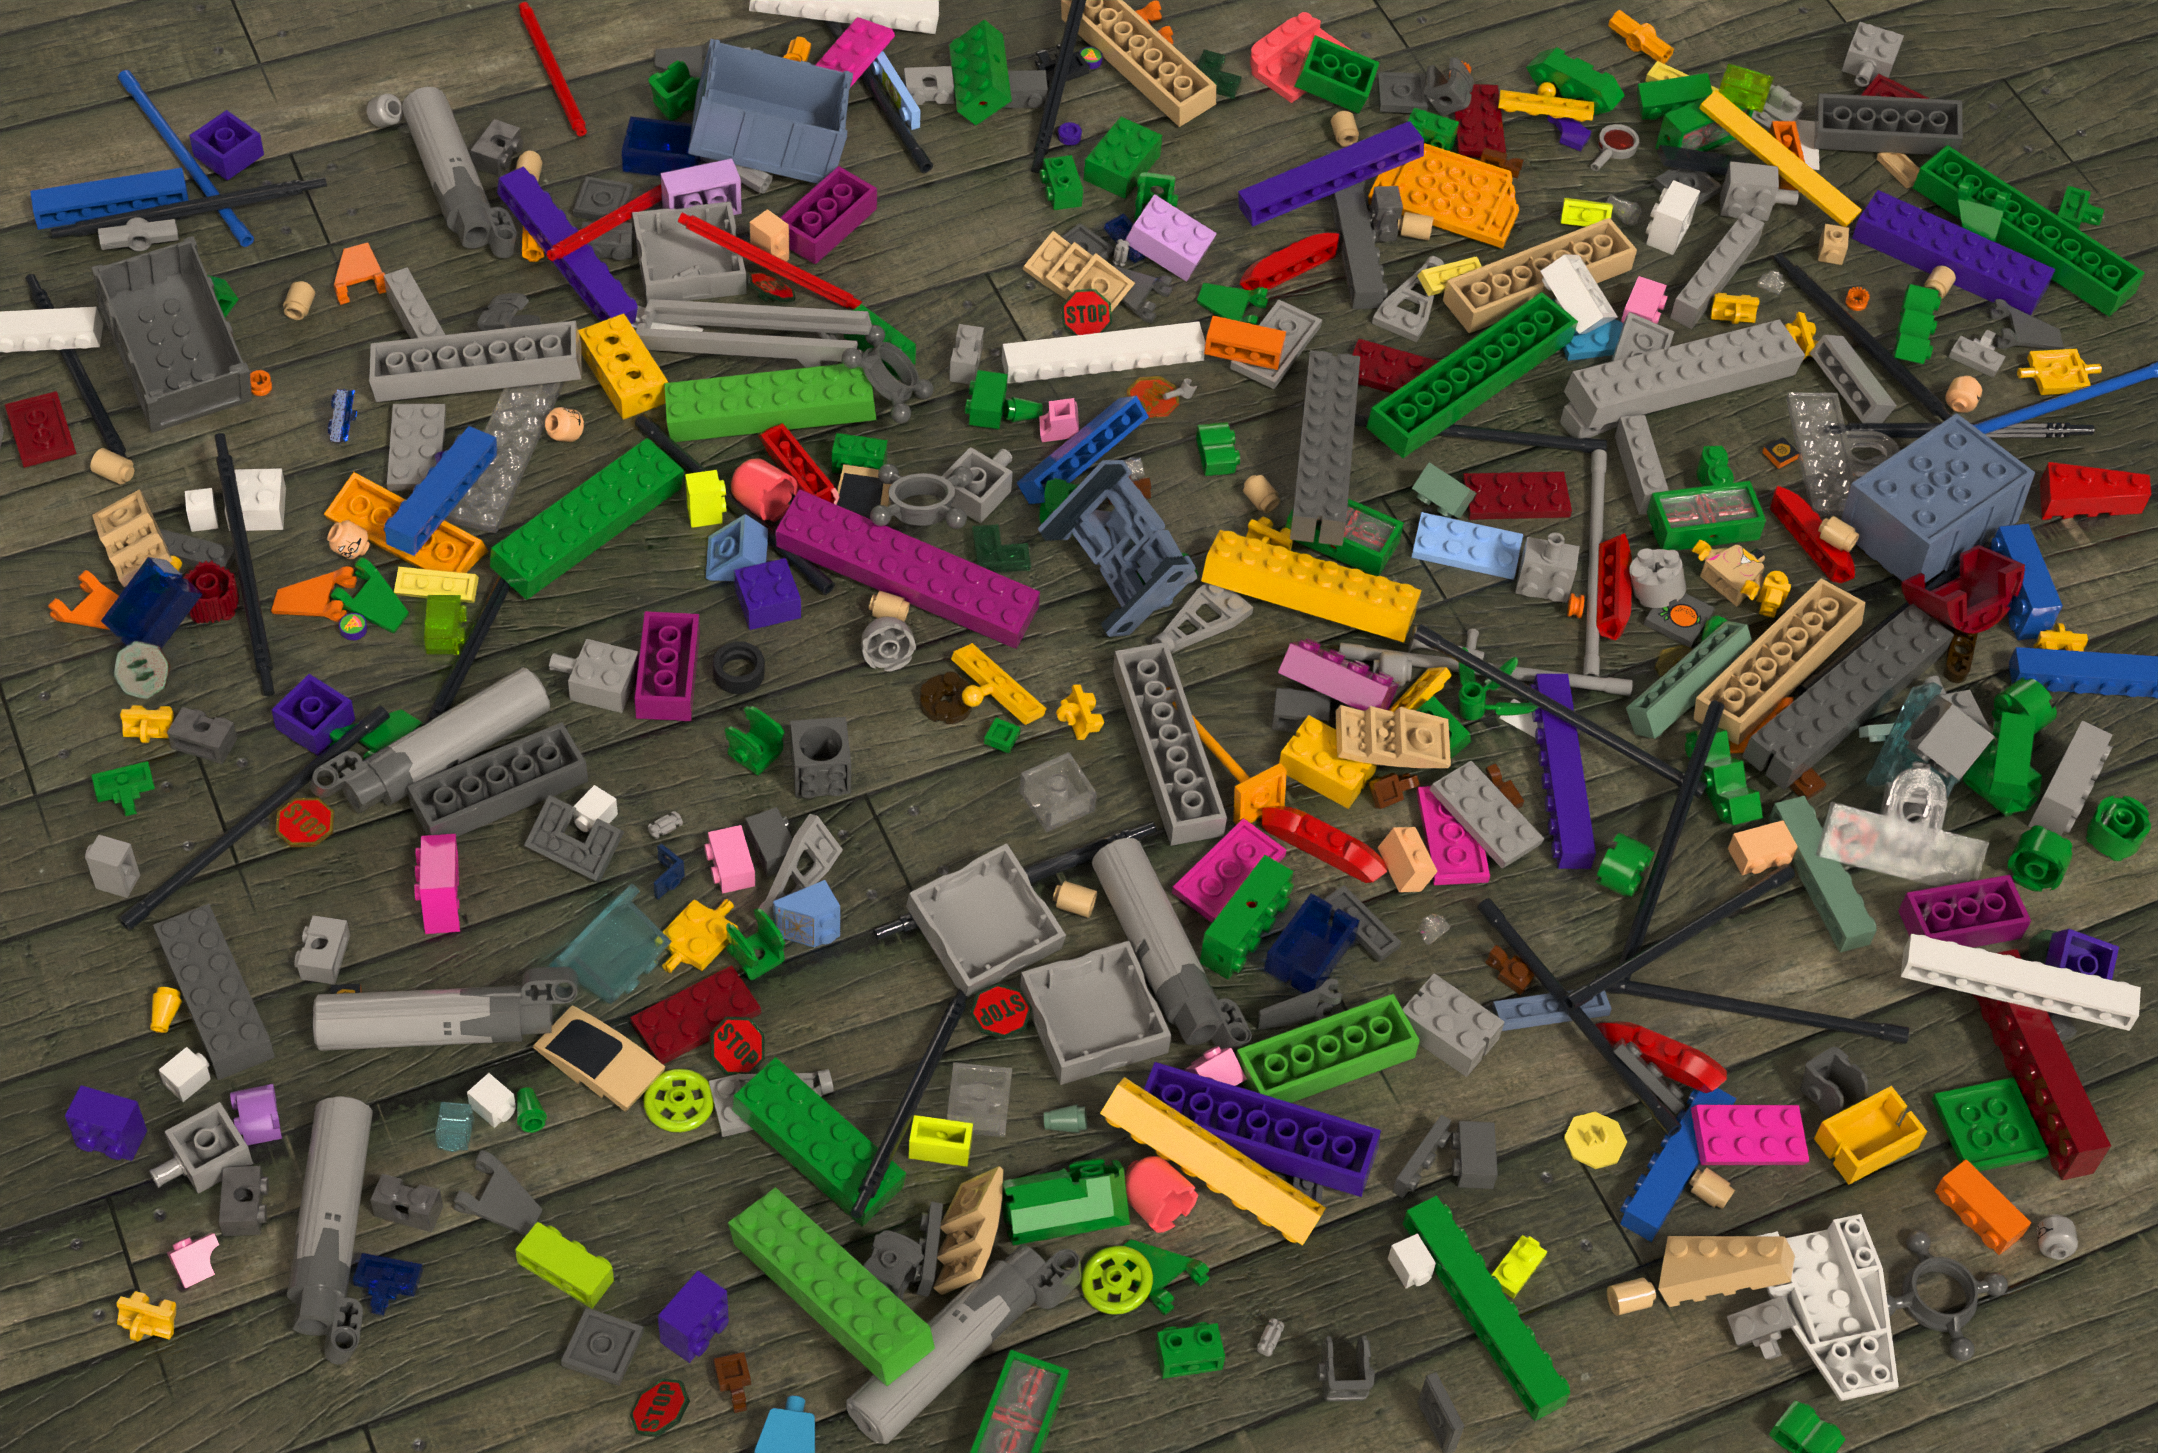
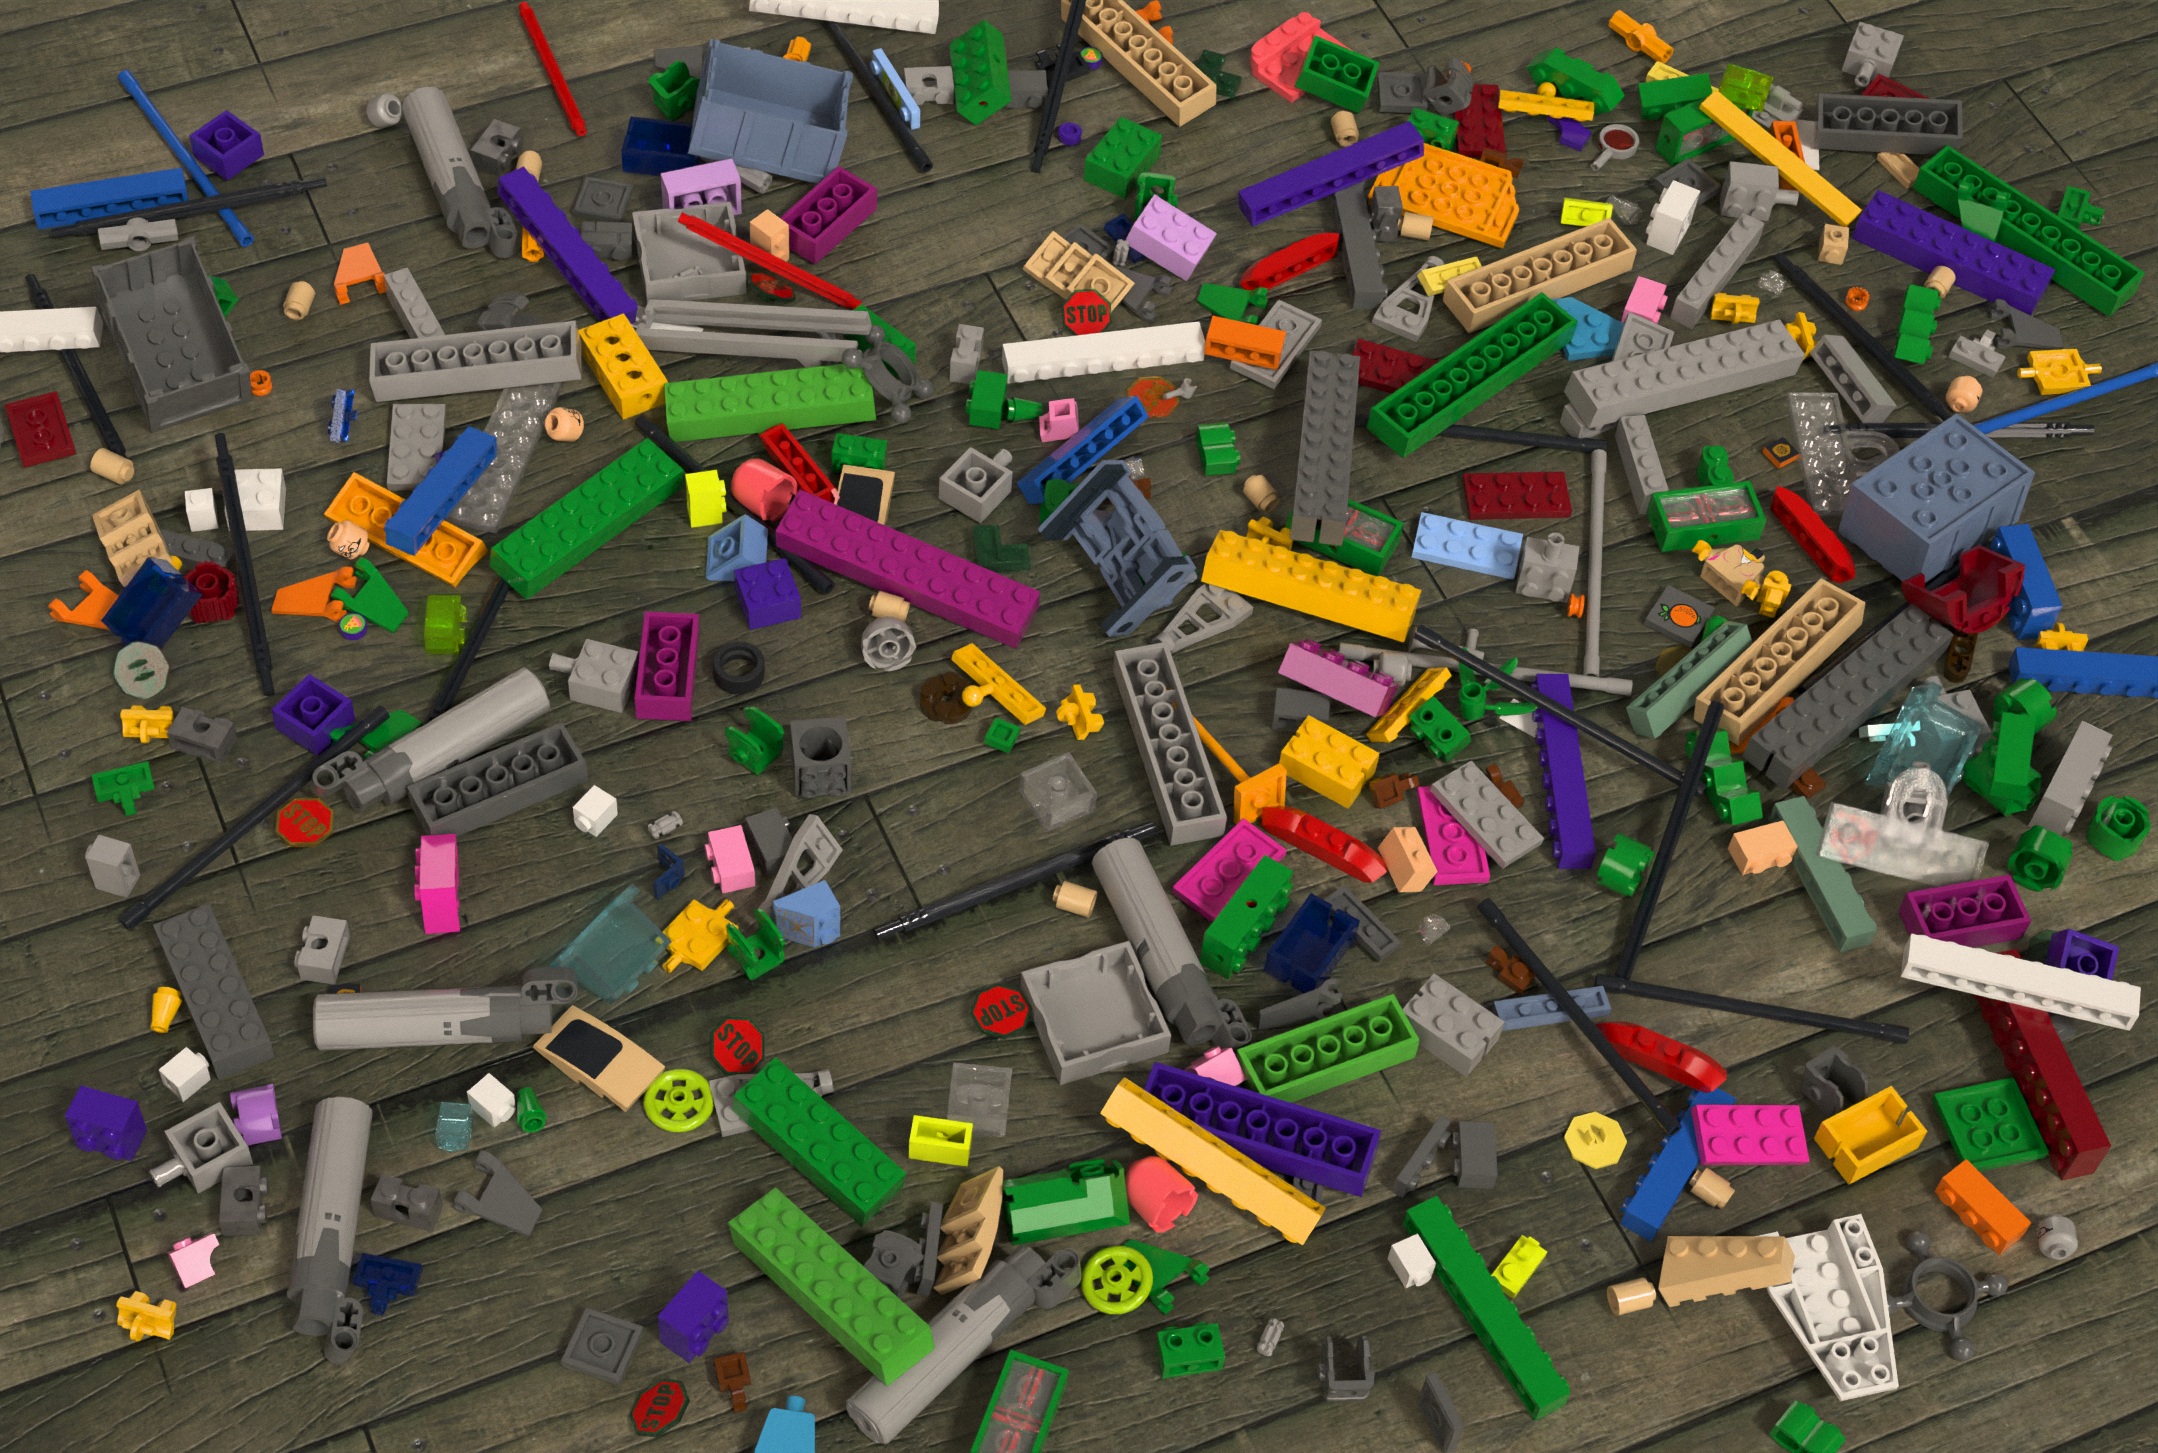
(425, 582): light yellow plate -> none
(565, 1264): lime brick -> none
(586, 858): dark grey plate -> none
(605, 224): red piece -> none
(691, 1014): dark red plate -> none
(857, 47): dark pink plate -> none
(909, 1104): black axle -> none
(921, 485): dark grey piece -> none
(985, 921): light grey tile -> none
(1062, 182): green brick -> none
(1066, 1119): sand green cone -> none
(1393, 738): tan slope -> none
(1444, 491): sand green brick -> none
(1578, 293): white slope -> none
(1586, 992): black piece -> none
(1614, 587): red brick -> none
(1650, 1075): dark grey plate -> none
(1657, 577): light grey brick -> none
(1696, 159): black tile -> none
(1763, 1325): light grey hinge -> none
(1838, 534): tan brick -> none
(1947, 738): brick -> none
(2088, 490): red wedge -> none

